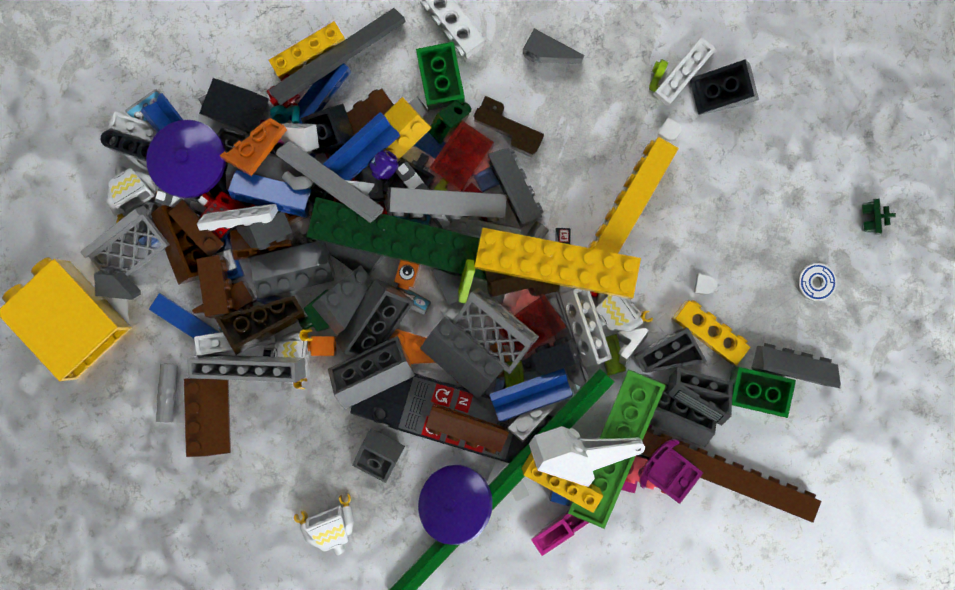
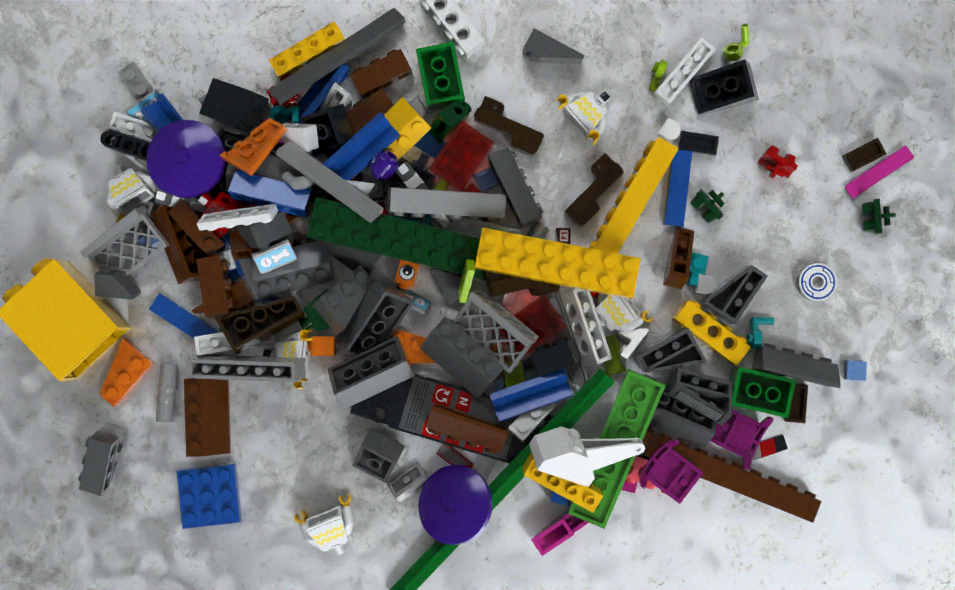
(100, 459): none -> dark grey wedge
(124, 372): none -> orange wing
(135, 81): none -> light grey plate
(209, 496): none -> blue plate
(274, 256): none -> slope
(336, 96): none -> white slope
(381, 73): none -> reddish brown brick
(408, 482): none -> light grey slope
(453, 457): none -> light grey sticker
(585, 205): none -> dark brown piece
(586, 112): none -> white torso
(678, 189): none -> blue tile
(679, 258): none -> reddish brown slope
(697, 266): none -> teal plate
(698, 143): none -> black tile
(713, 212): none -> dark green hips
(735, 50): none -> lime plate
(735, 294): none -> dark grey wedge
(741, 435): none -> magenta piece
(755, 336): none -> teal plate
(770, 447): none -> sticker
(776, 164): none -> red hips
(798, 405): none -> dark brown tile
(855, 370): none -> medium blue tile
(864, 154): none -> dark brown tile
(879, 171): none -> dark pink sticker

